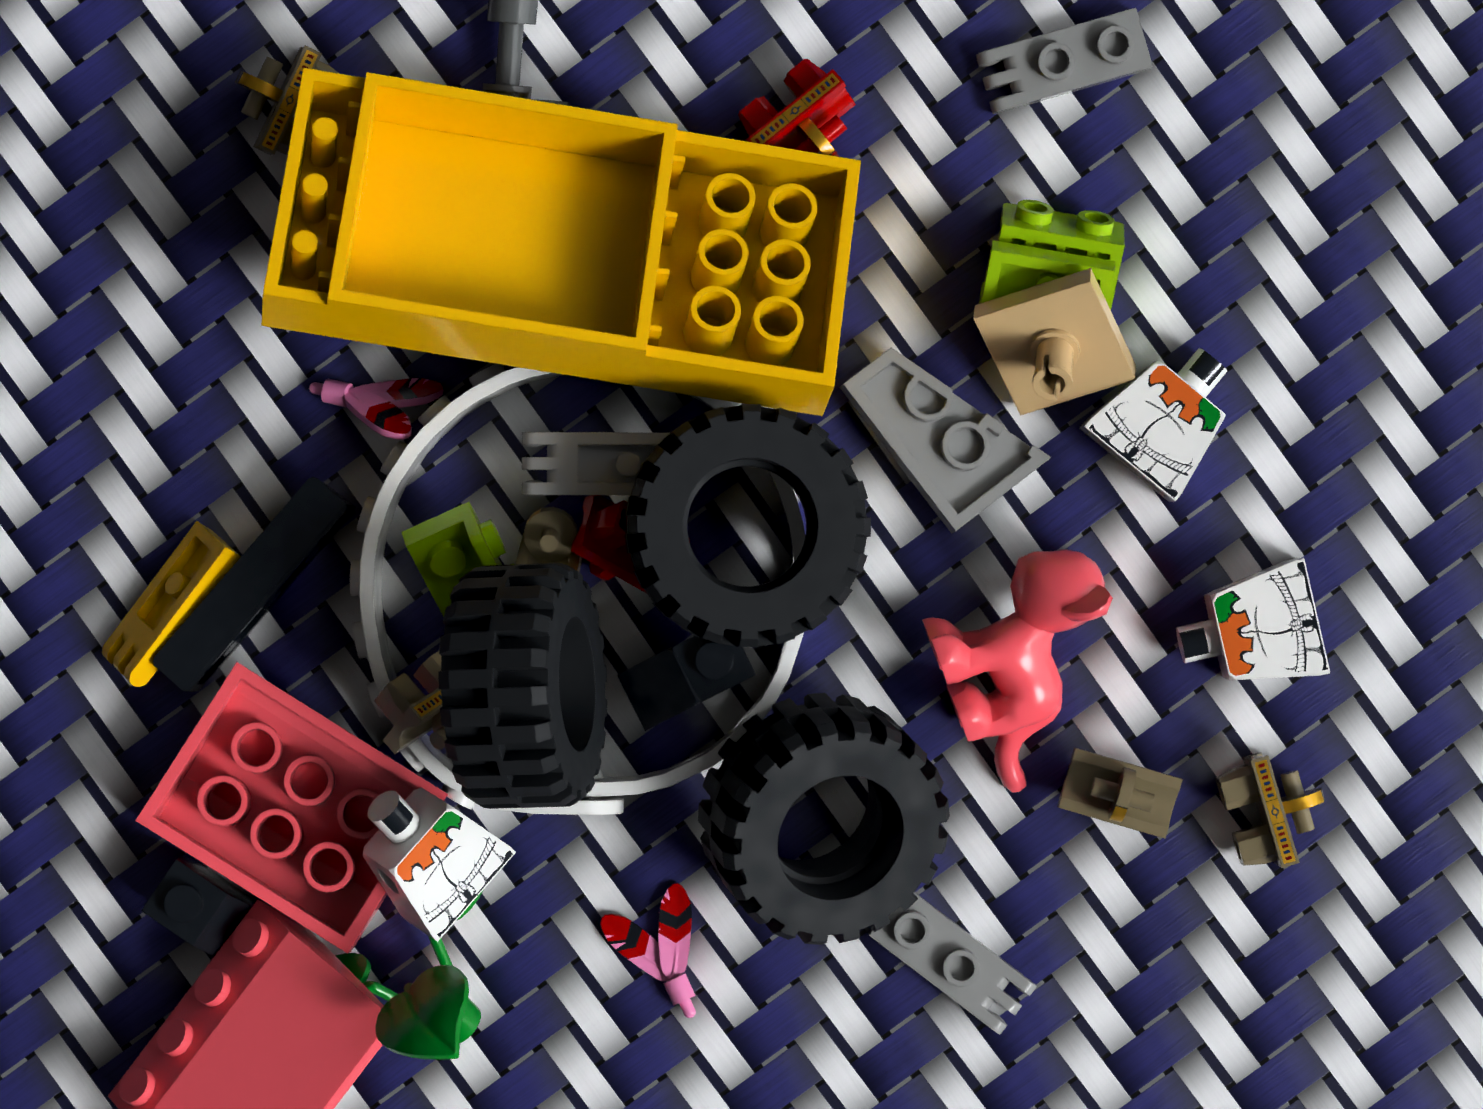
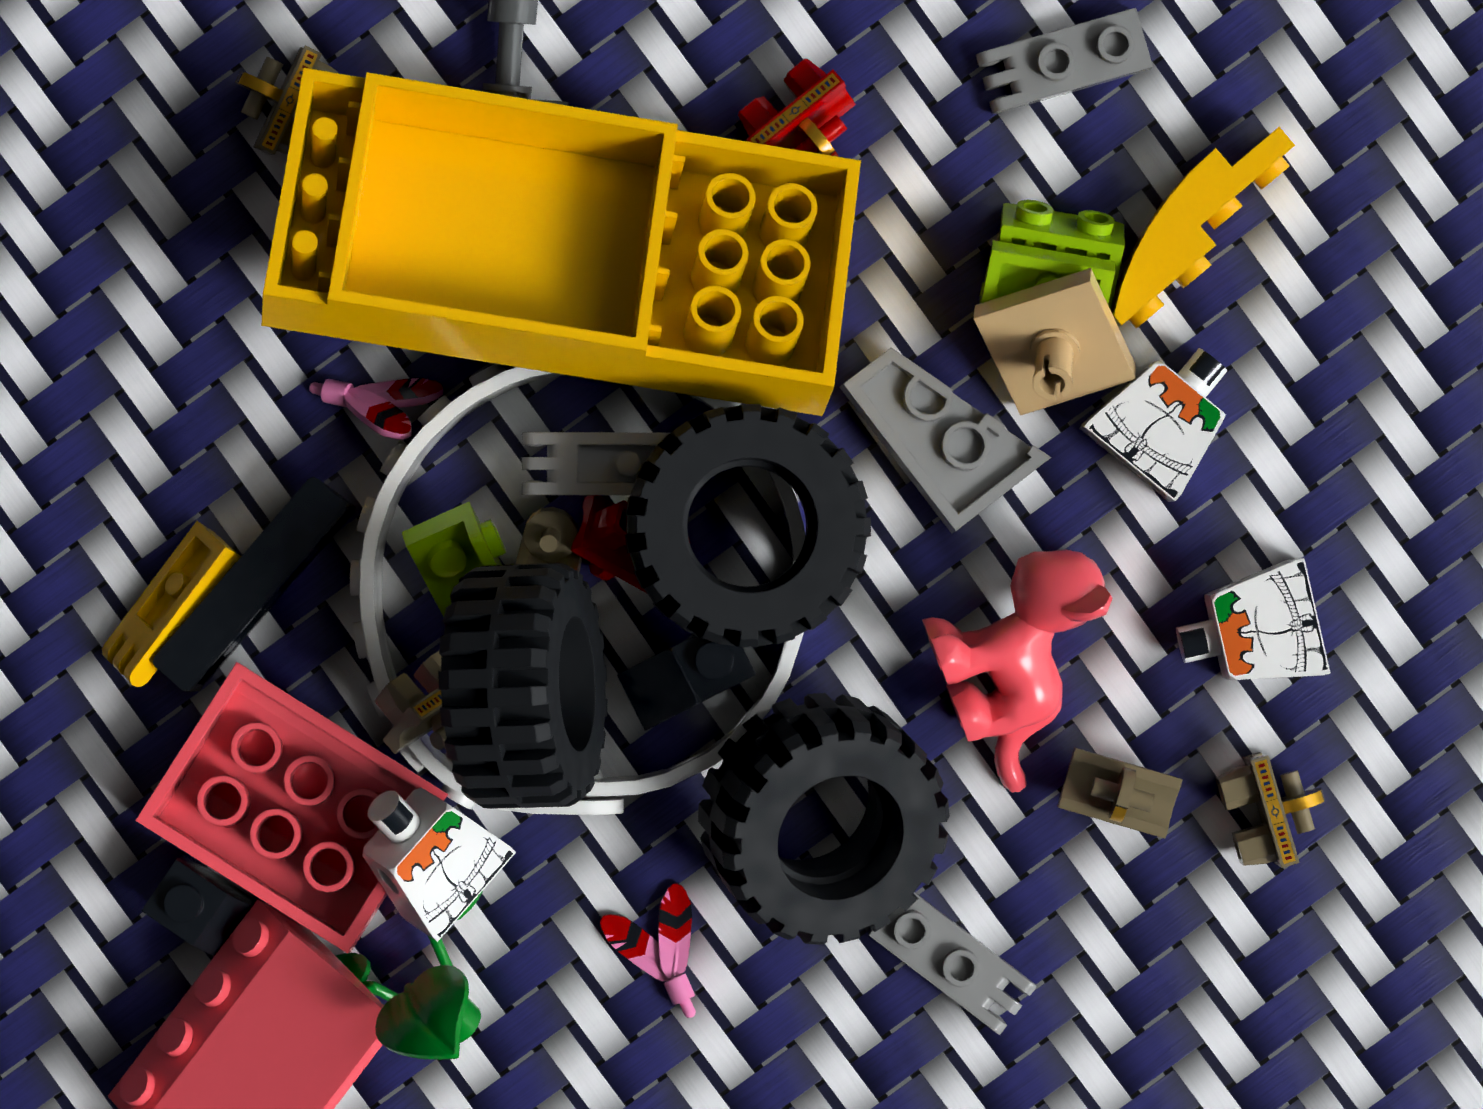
(1173, 239): none -> yellow slope

